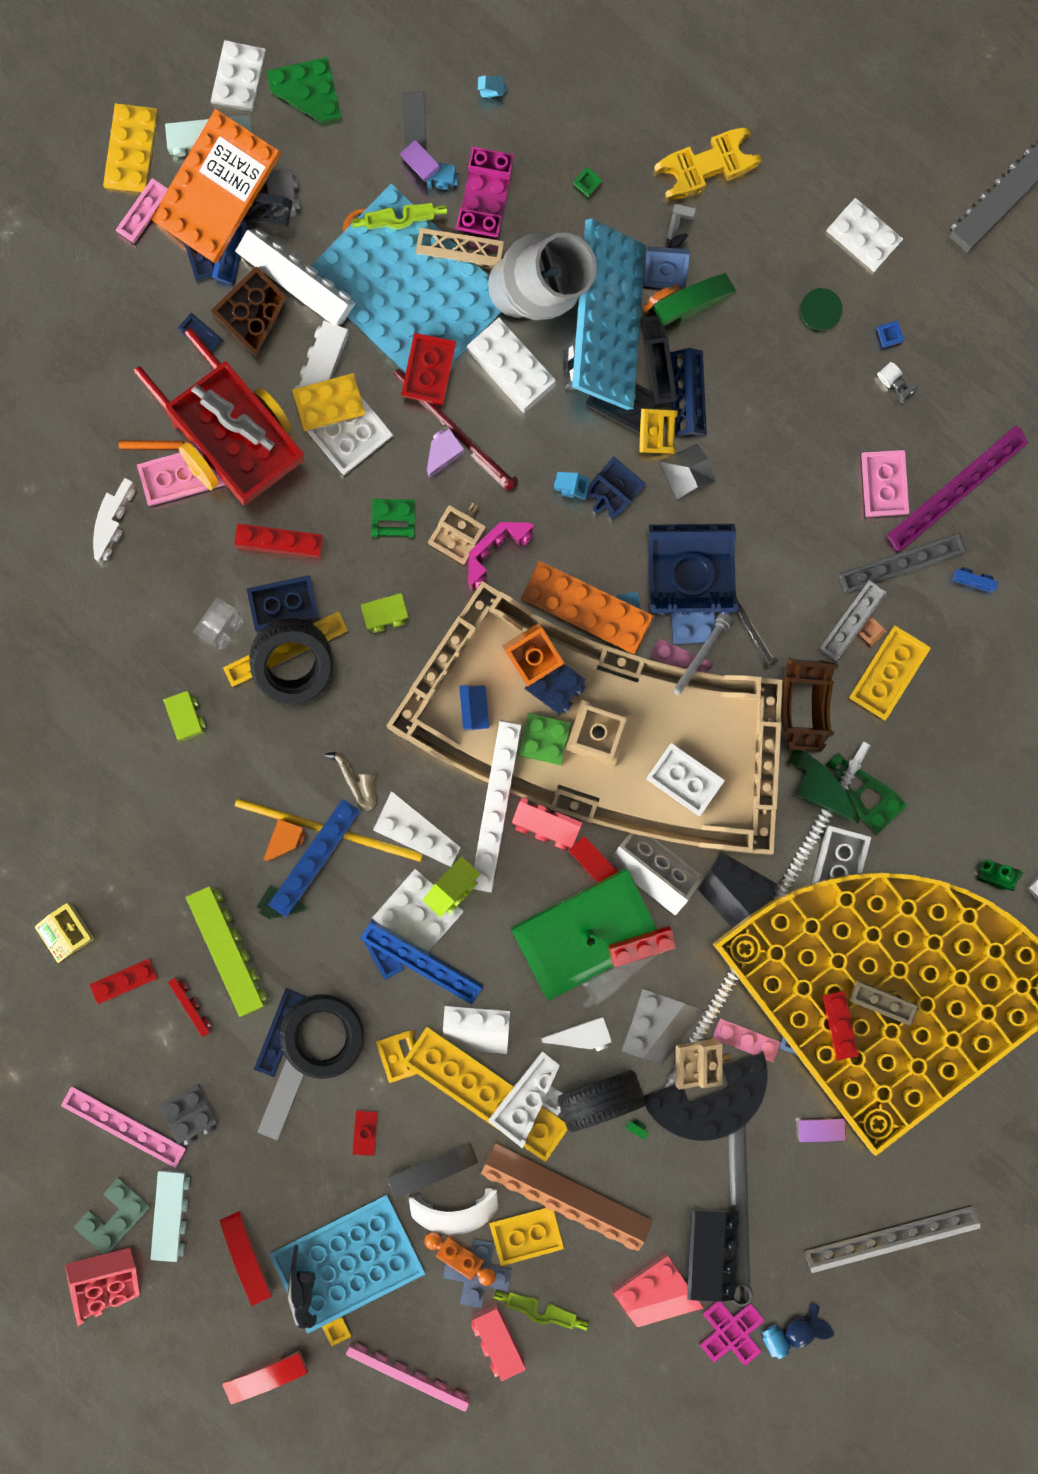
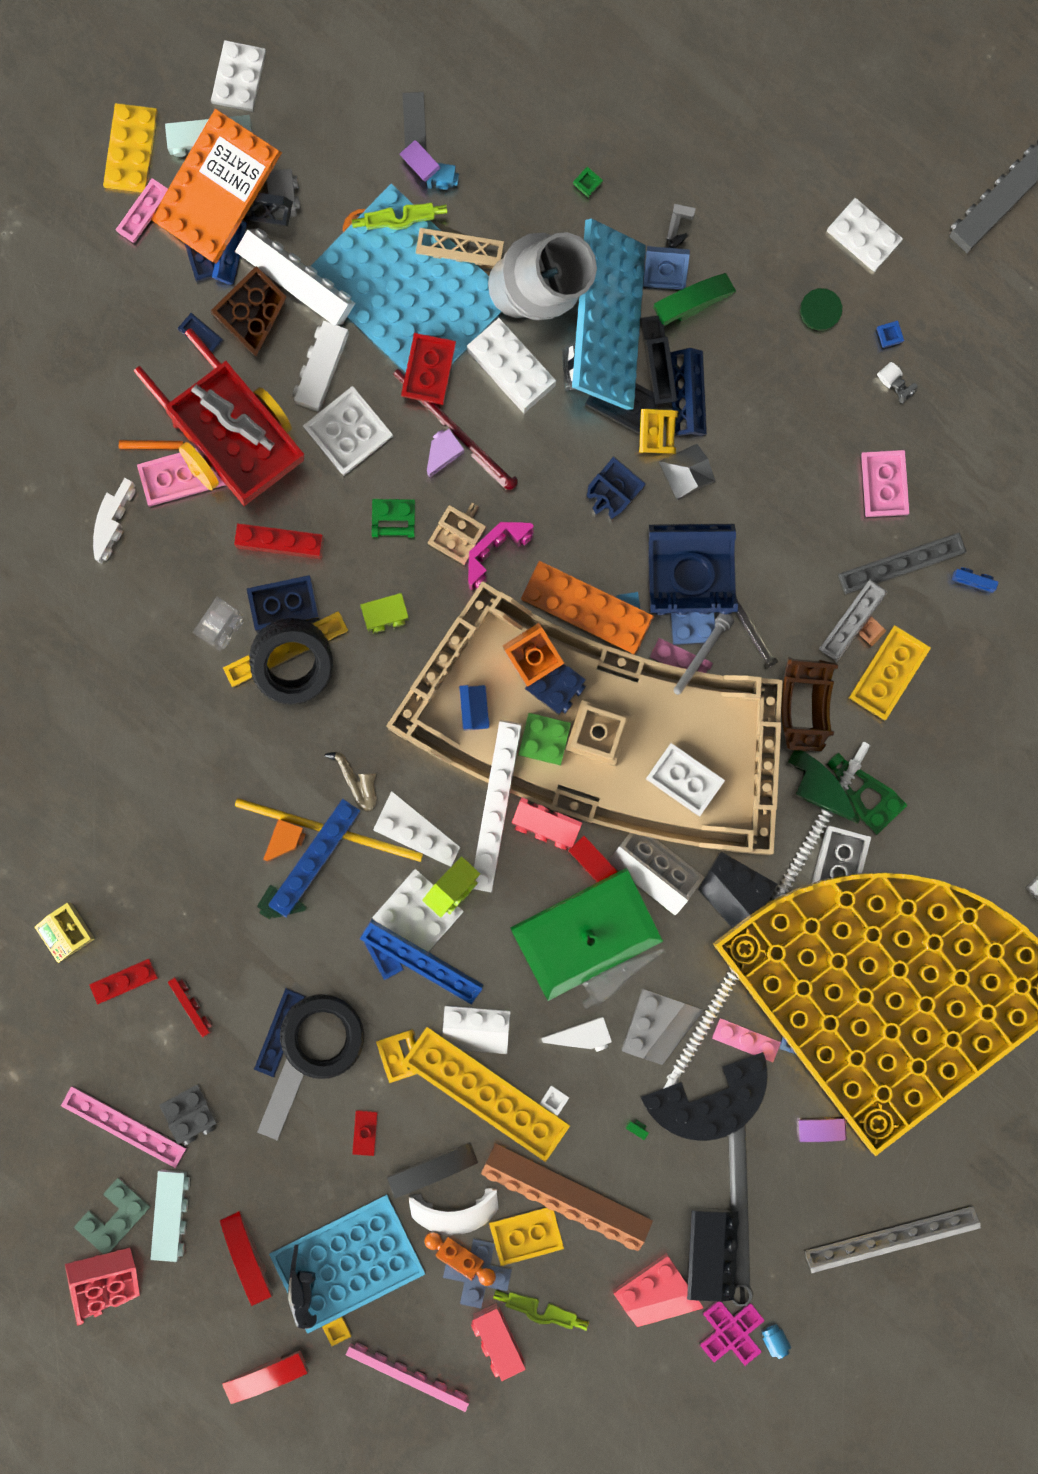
(184, 715): lime brick -> none
(227, 951): lime brick -> none
(307, 88): green plate -> none
(328, 402): yellow plate -> none
(485, 192): dark pink slope -> none
(491, 86): medium azure piece -> none
(520, 1107): white wing -> none
(572, 484): dark azure brick -> none
(601, 1101): black tyre -> none
(641, 946): plate -> none
(665, 292): orange tile -> none
(700, 1064): tan plate -> none
(723, 158): yellow piece -> none
(804, 1331): dark blue piece -> none
(840, 1025): red plate -> none
(883, 1003): dark tan tile -> none
(957, 488): magenta plate -> none
(999, 875): green hips -> none

